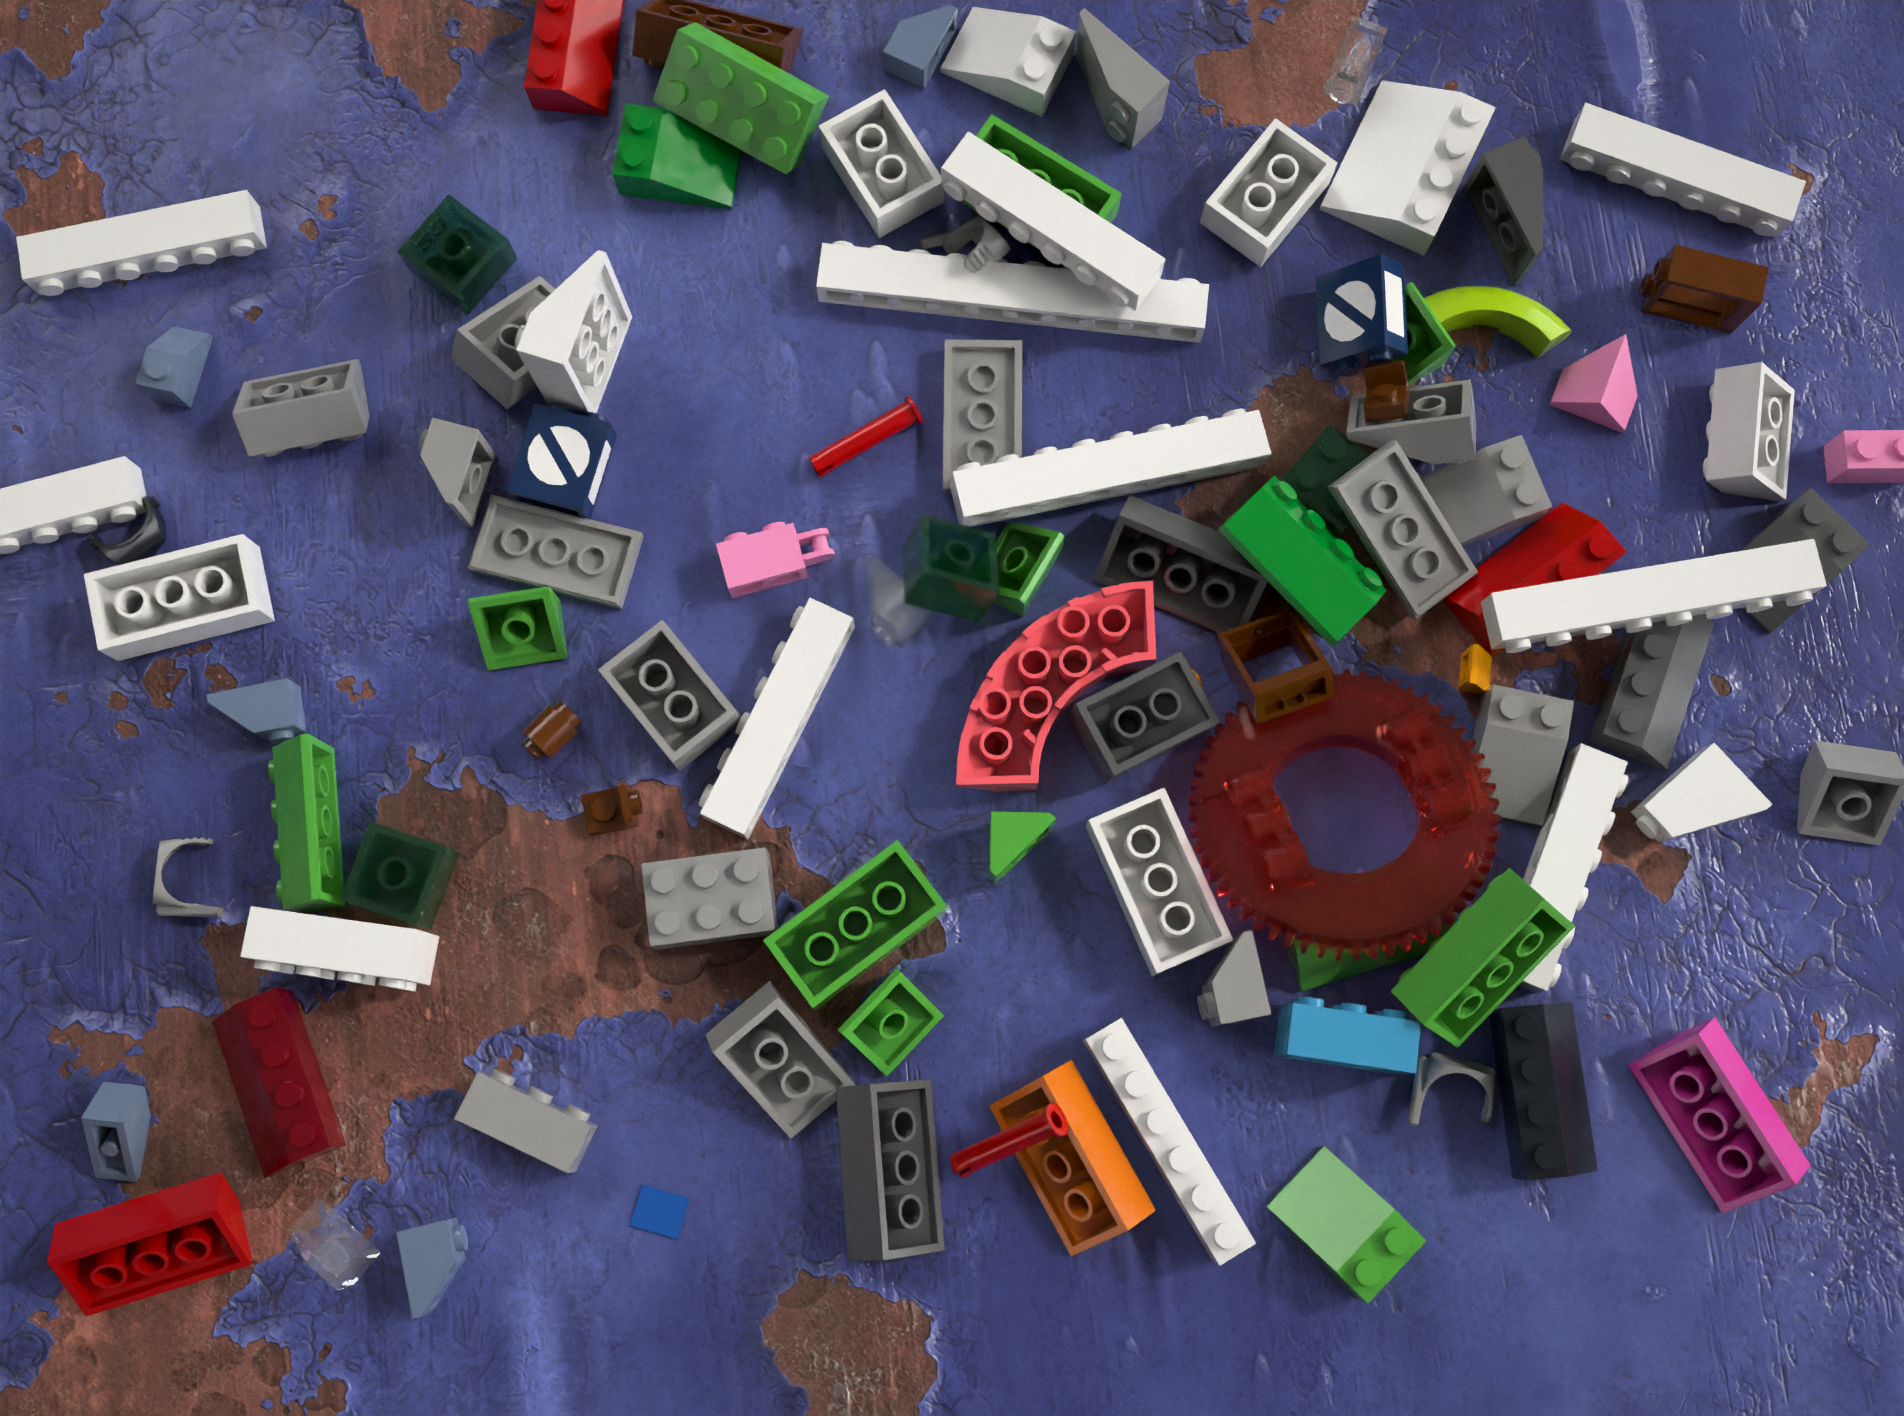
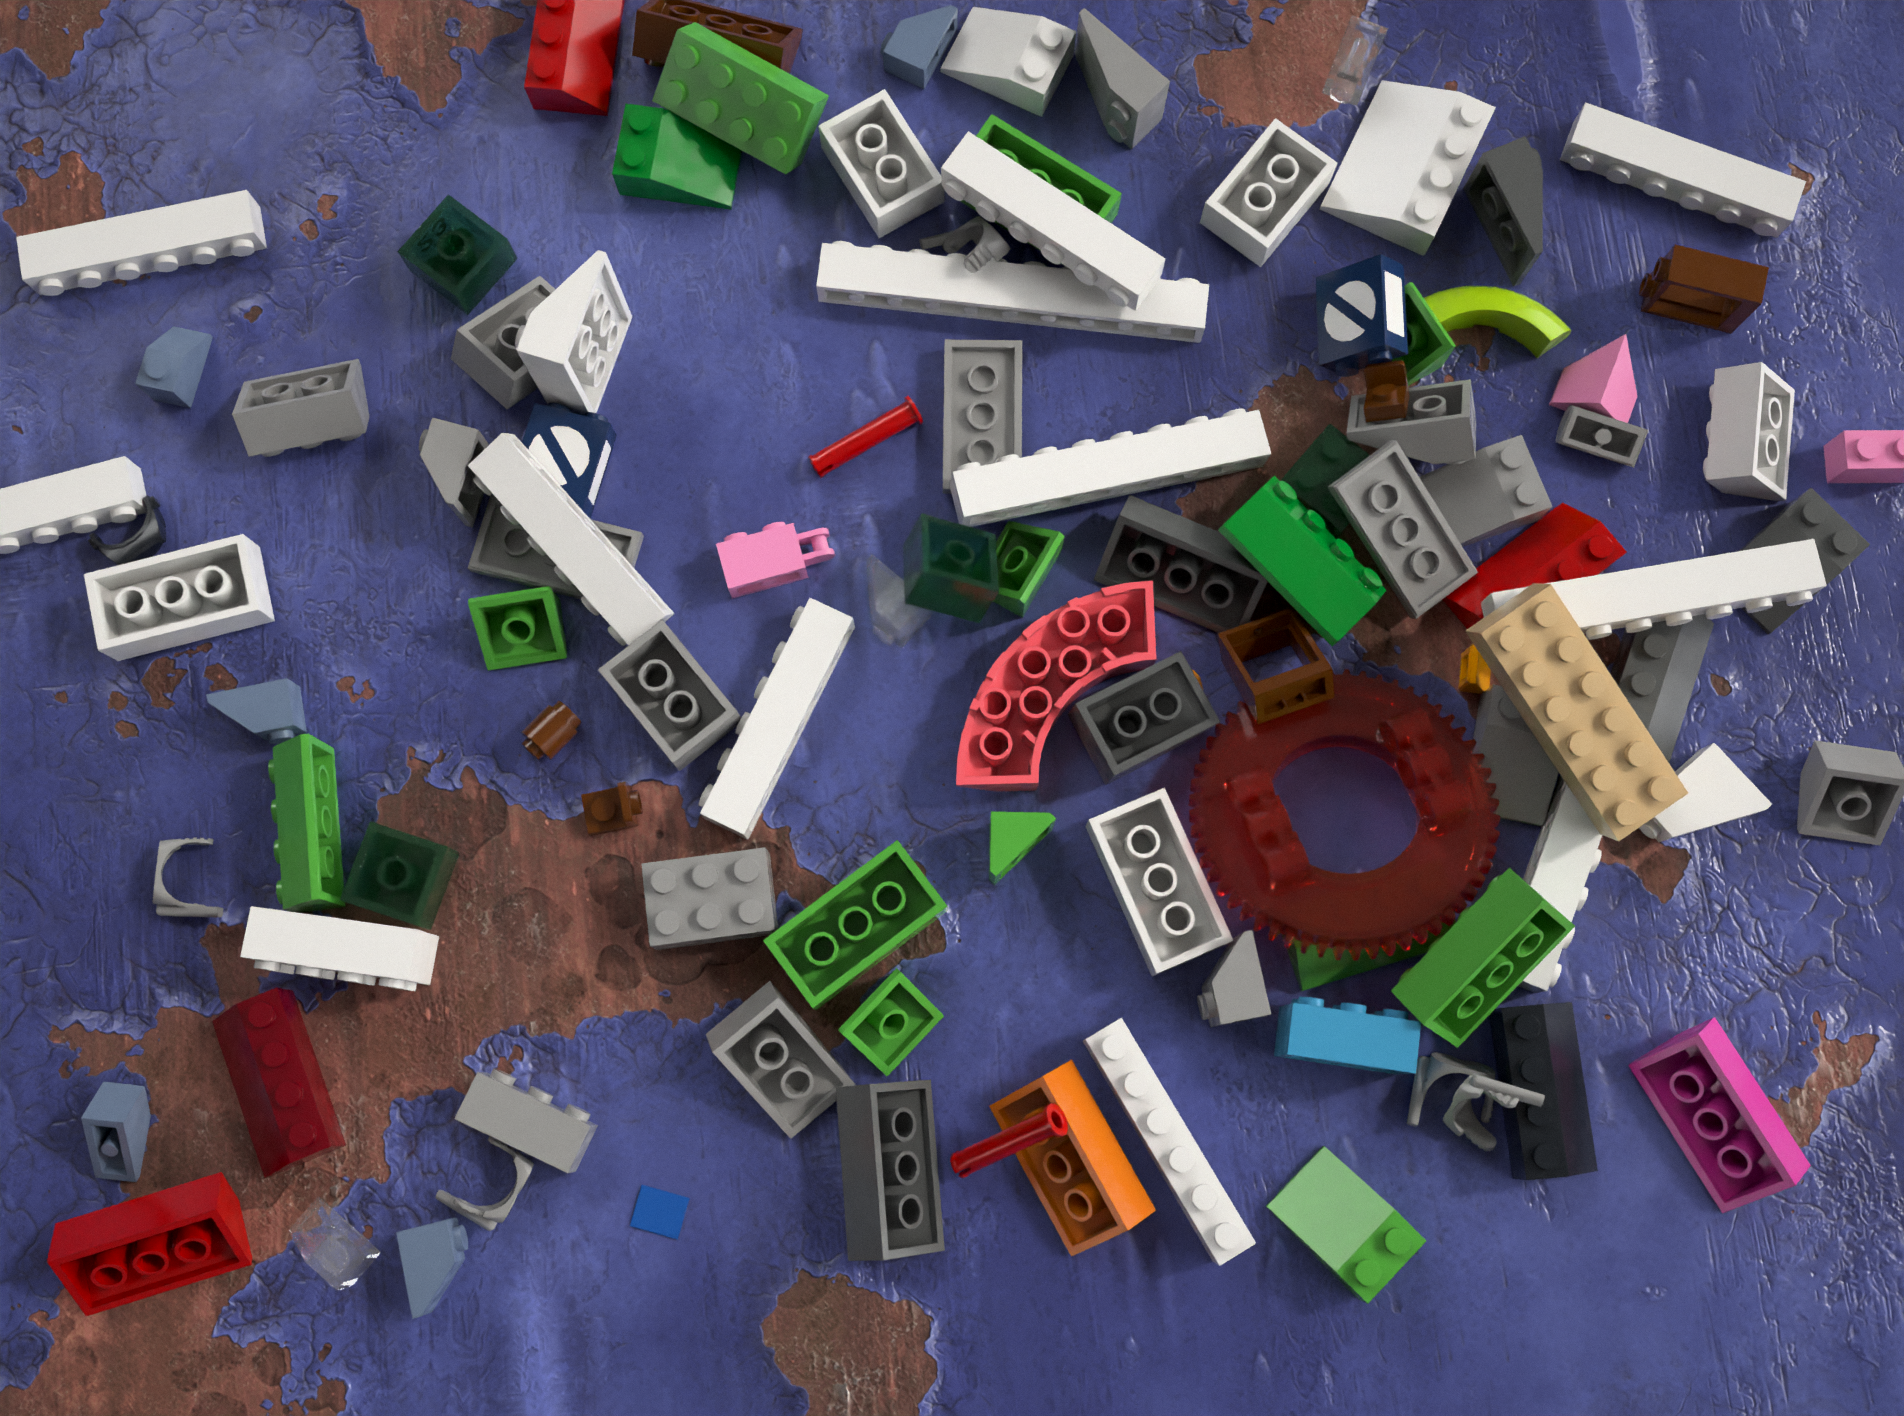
(490, 1215): none -> light grey helmet
(569, 538): none -> white brick
(1461, 1117): none -> light grey helmet
(1576, 711): none -> tan brick
(1601, 435): none -> light grey brick

